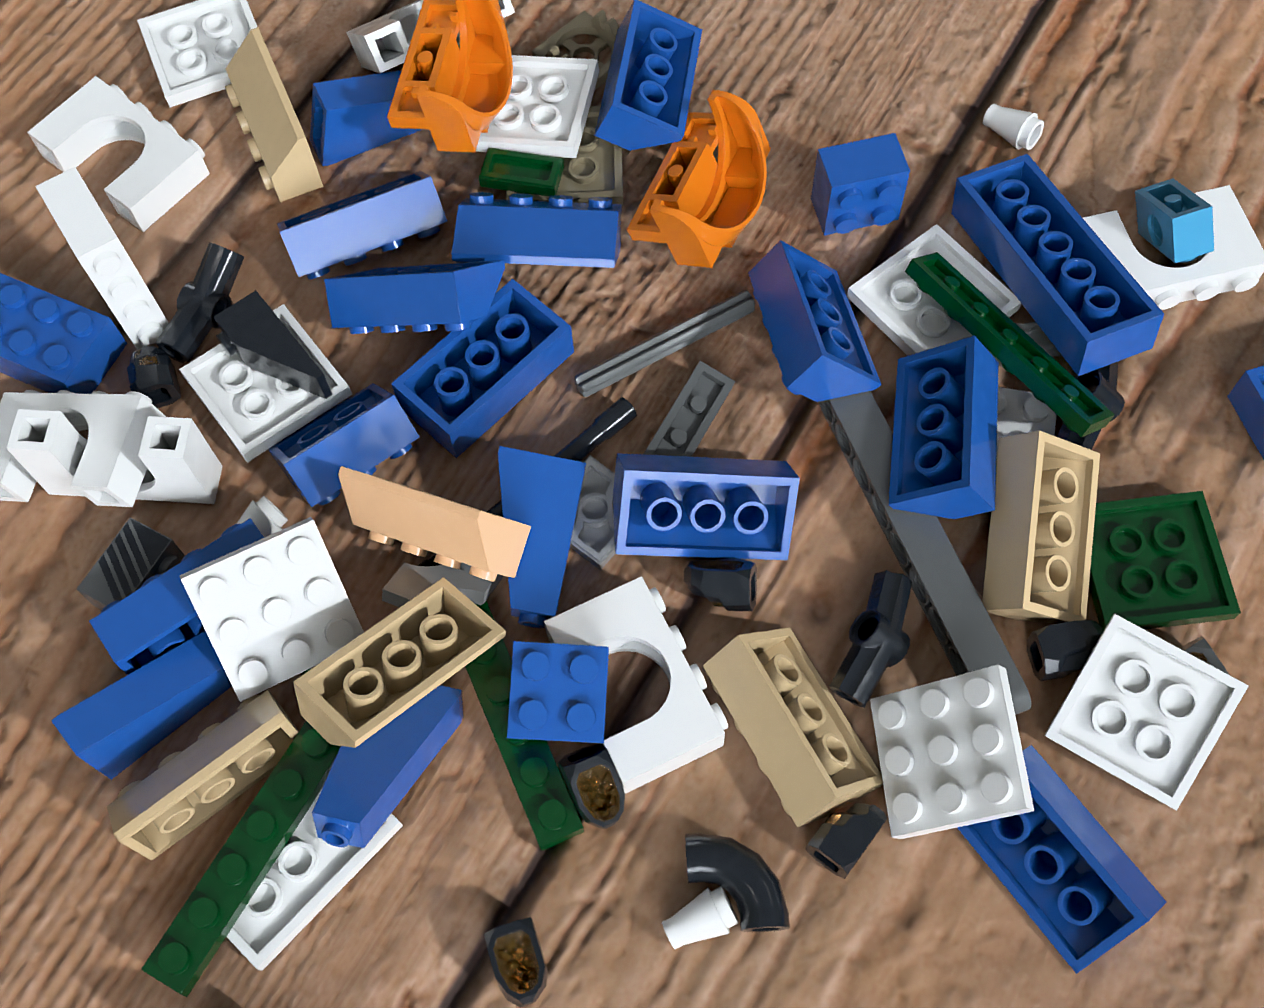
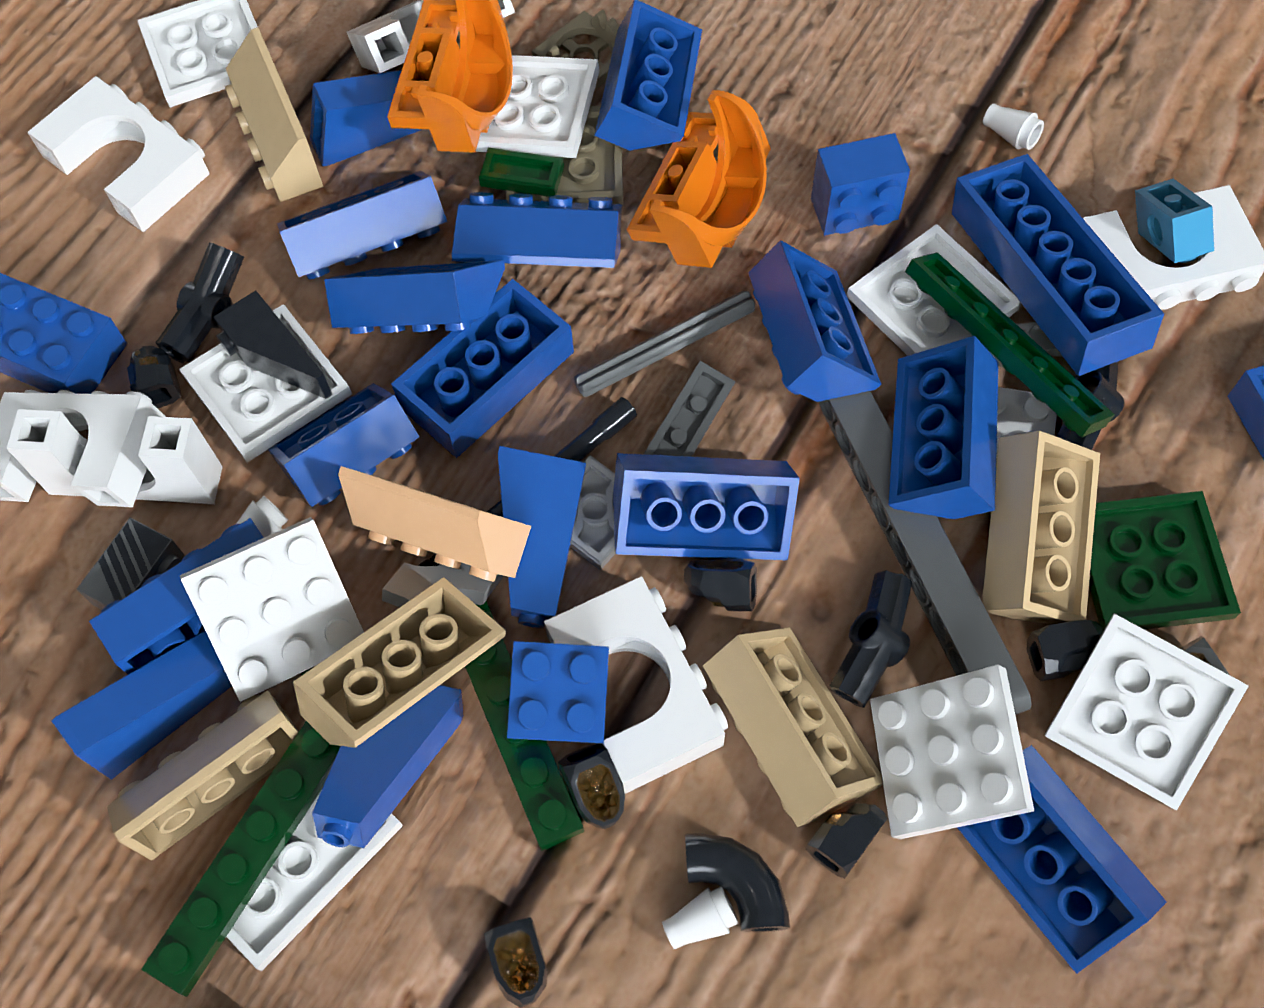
(103, 256): white arch -> none

